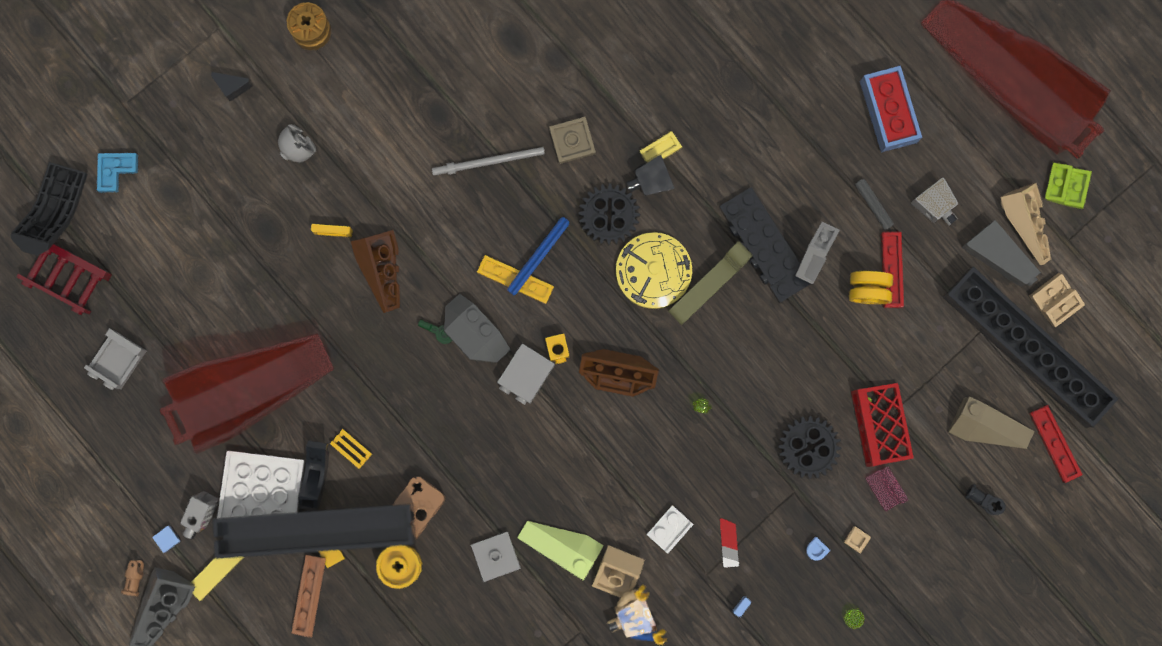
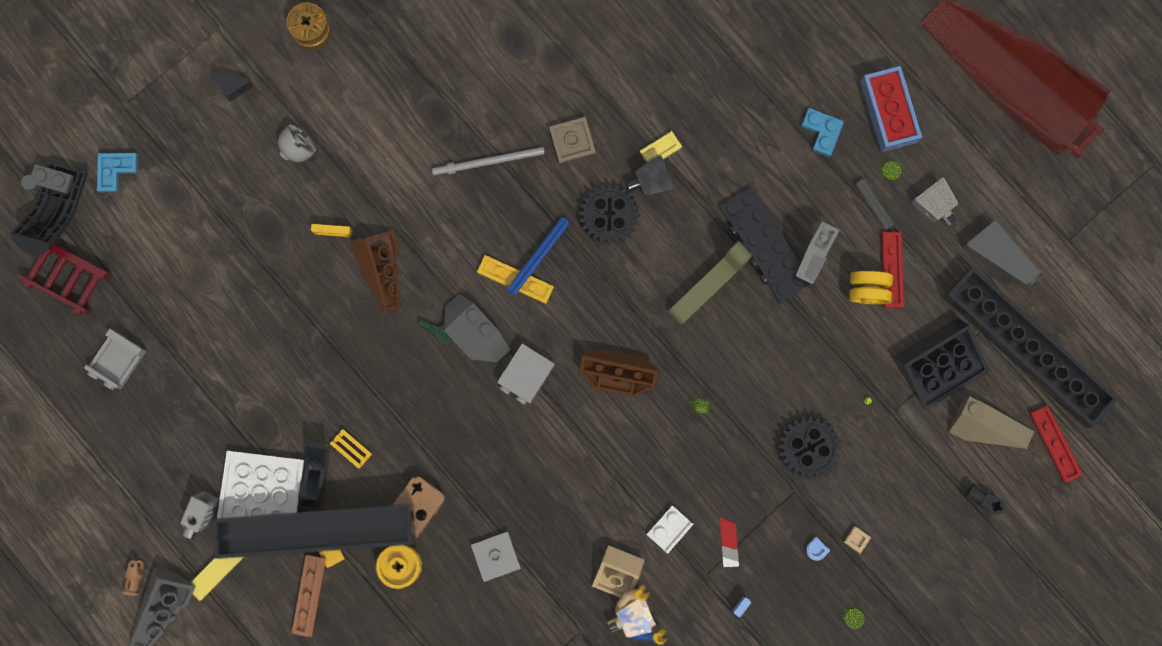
(48, 179): none -> dark grey hinge
(166, 539): light blue tile -> none
(237, 391): clear red windscreen -> none
(557, 340): yellow brick -> none
(568, 549): yellowish green wedge -> none
(653, 270): light yellow dish -> none
(828, 130): none -> dark azure plate
(867, 429): red fence -> none
(886, 488): clear pink panel -> none
(891, 170): none -> clear neon green plate
(942, 363): none -> black slope
(1024, 213): tan wedge -> none
(1057, 300): tan slope -> none
(1068, 185): lime slope -> none

